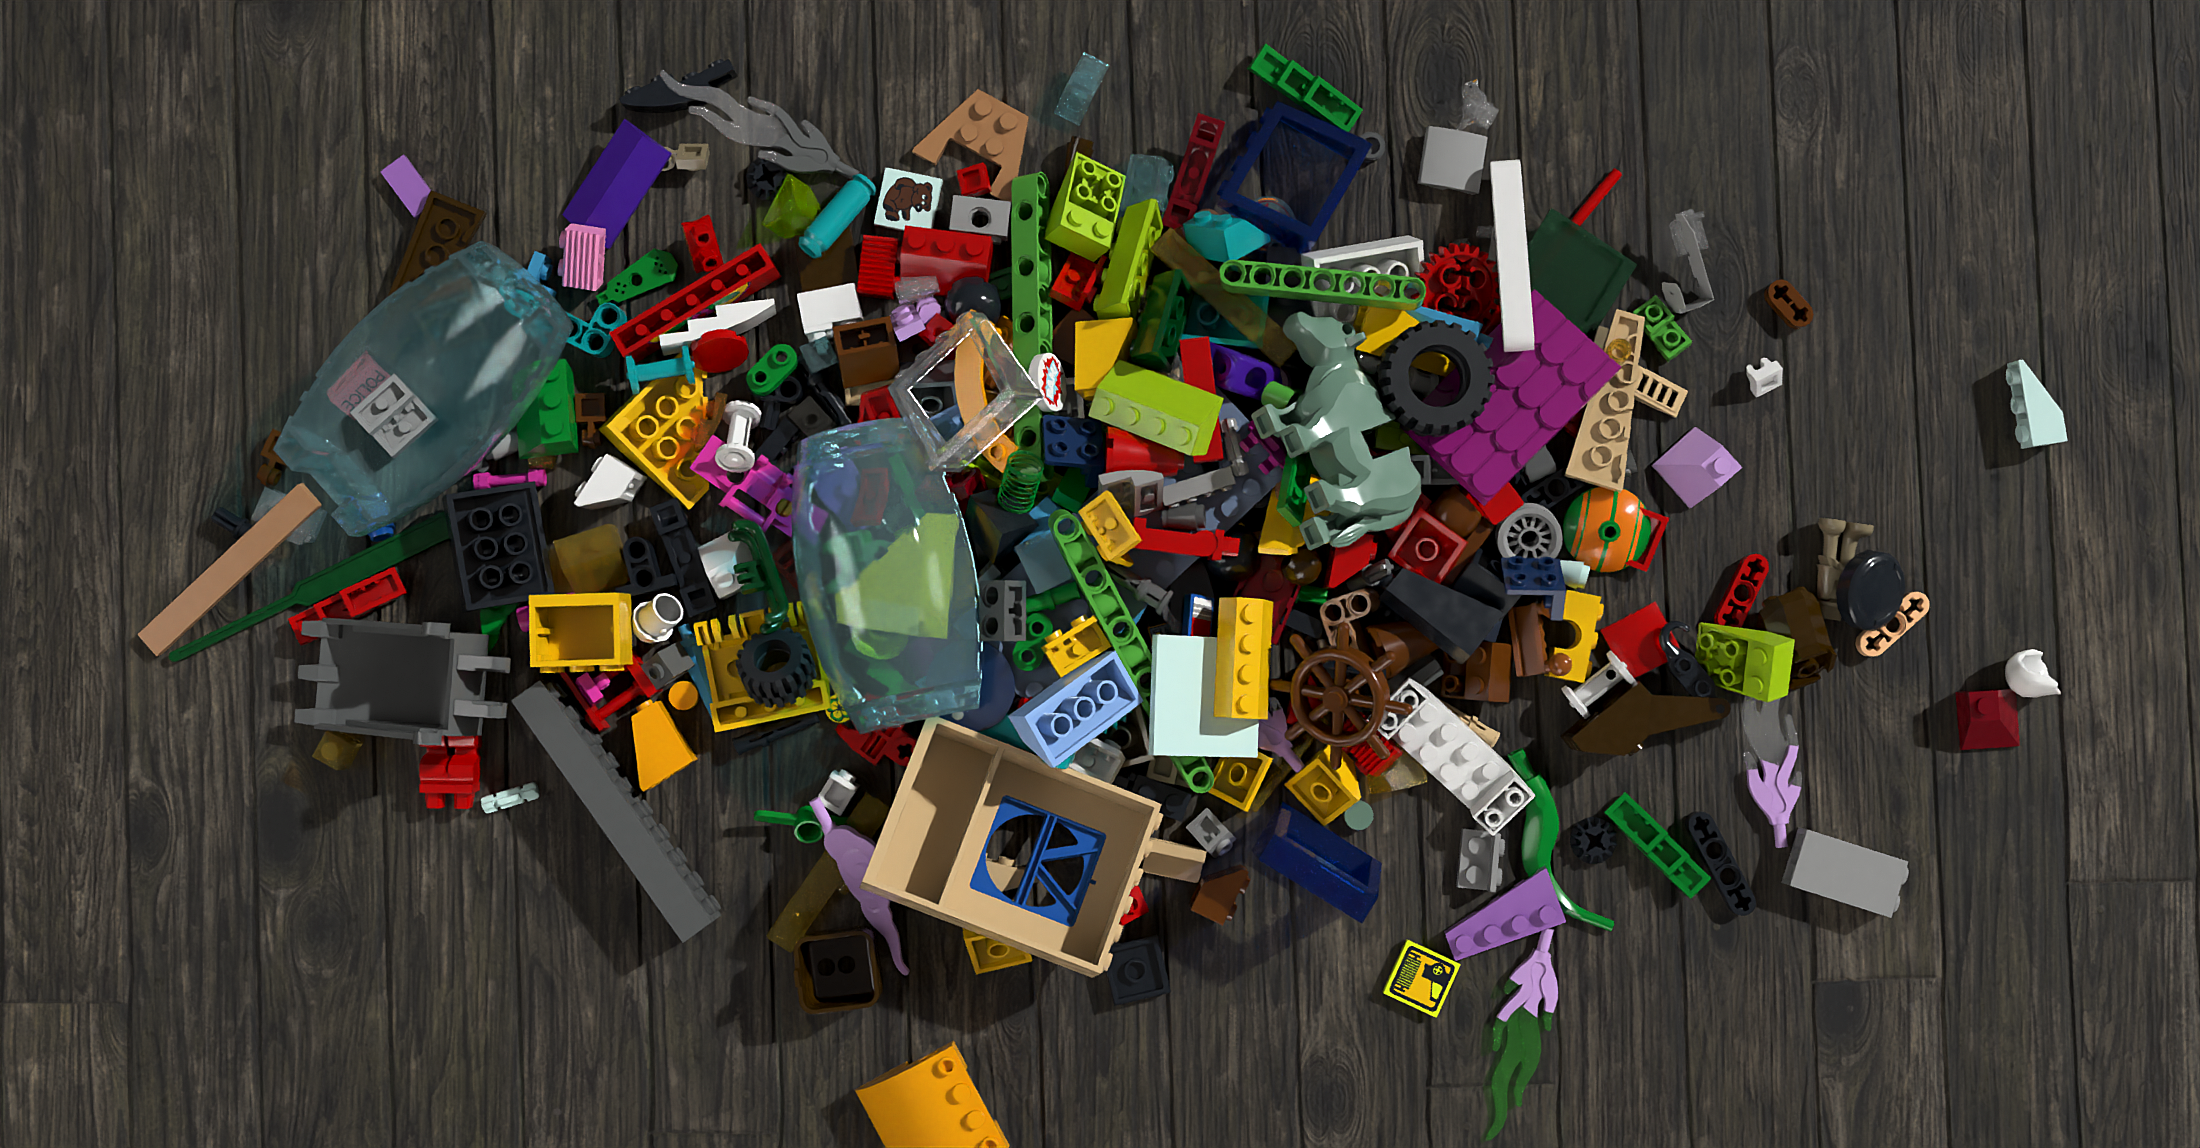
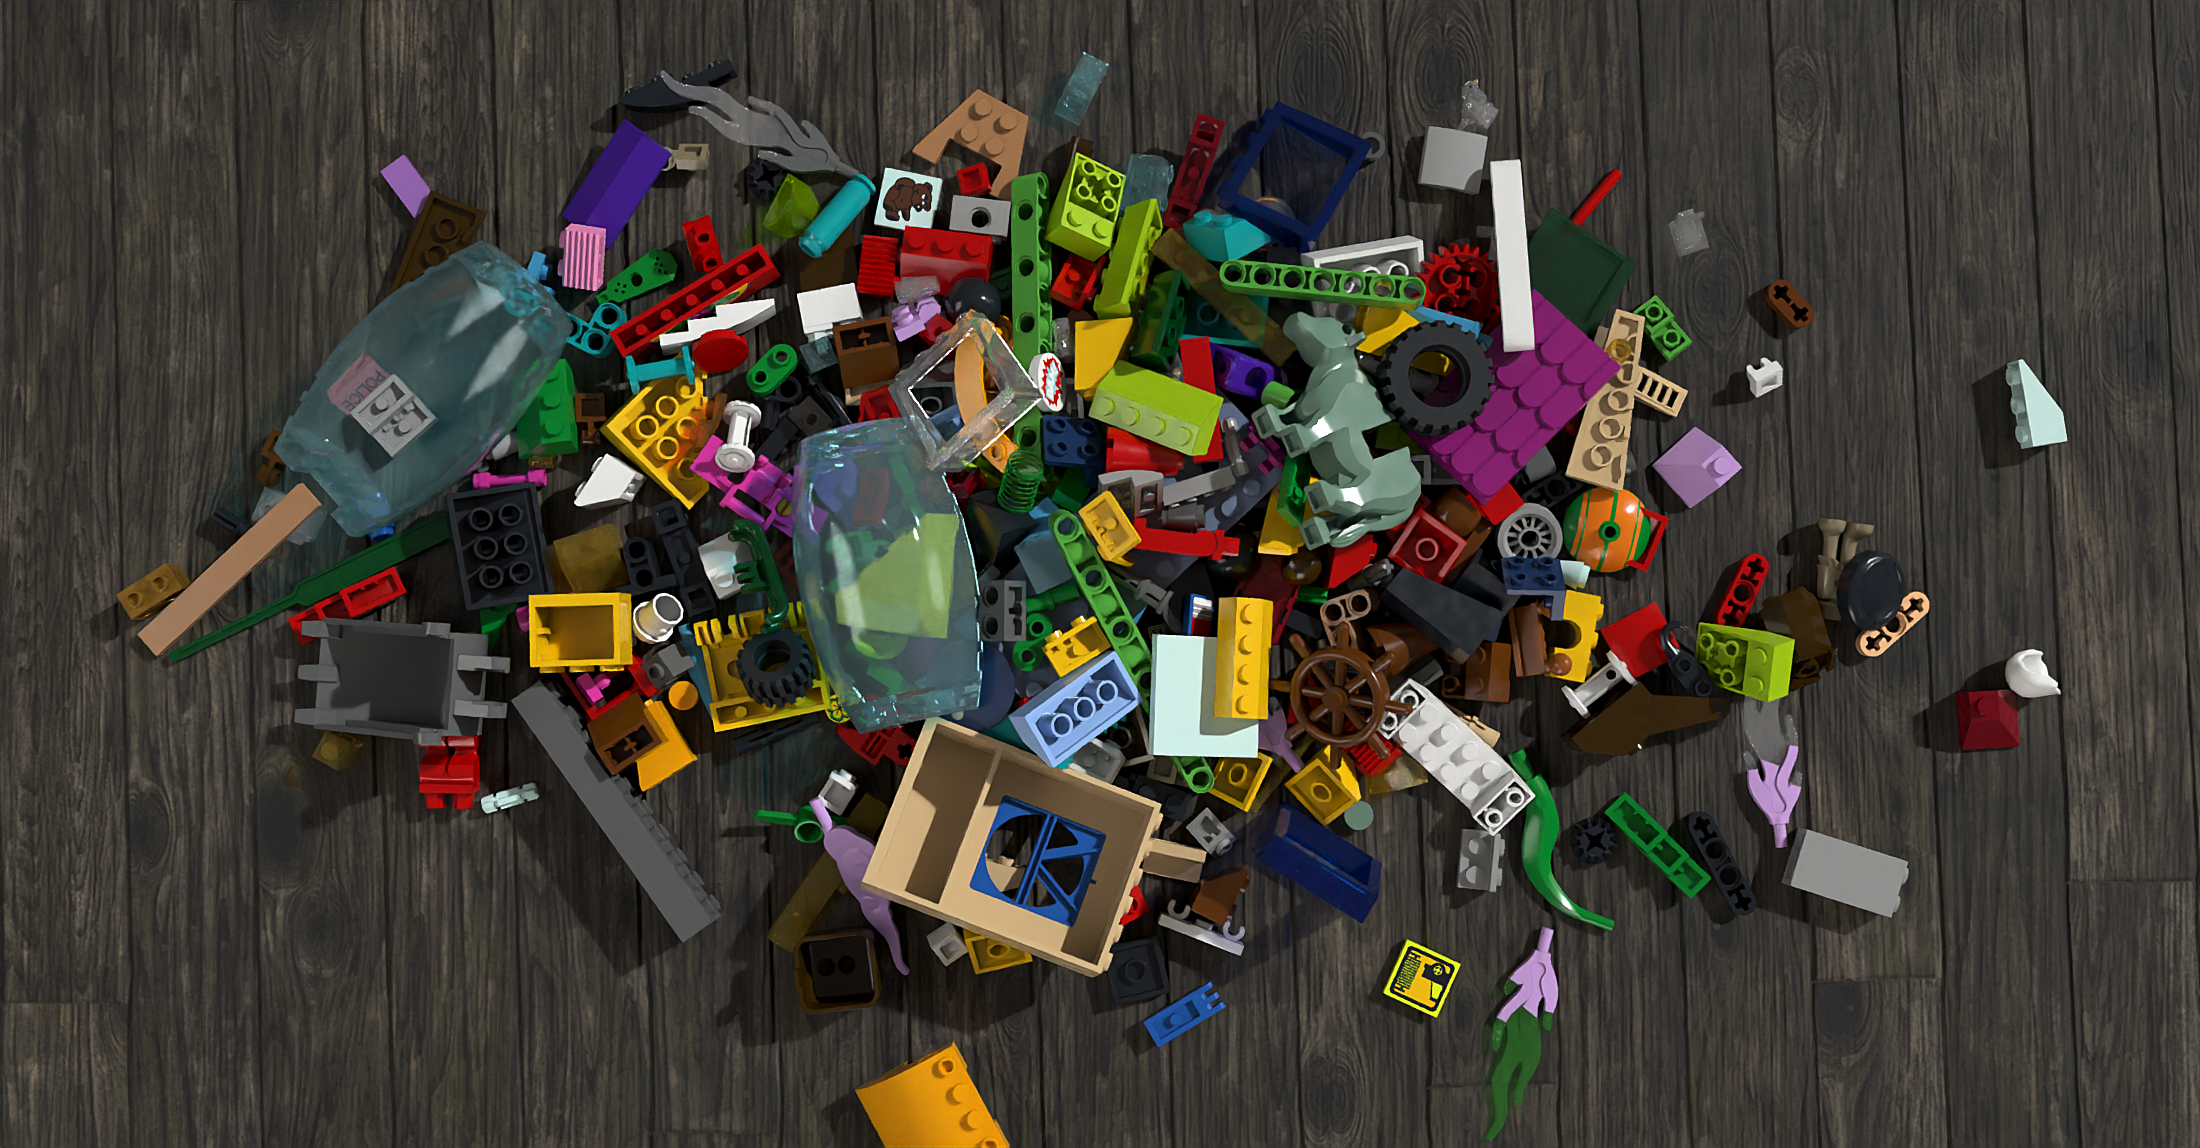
(154, 591): none -> pearl gold brick
(626, 734): none -> reddish brown slope
(947, 943): none -> white slope
(1063, 341): none -> clear cone
(1183, 1014): none -> blue hinge
(1202, 929): none -> white plate
(1304, 88): green slope -> none
(1508, 917): medium lavender wing -> none
(1675, 300): light grey piece -> none

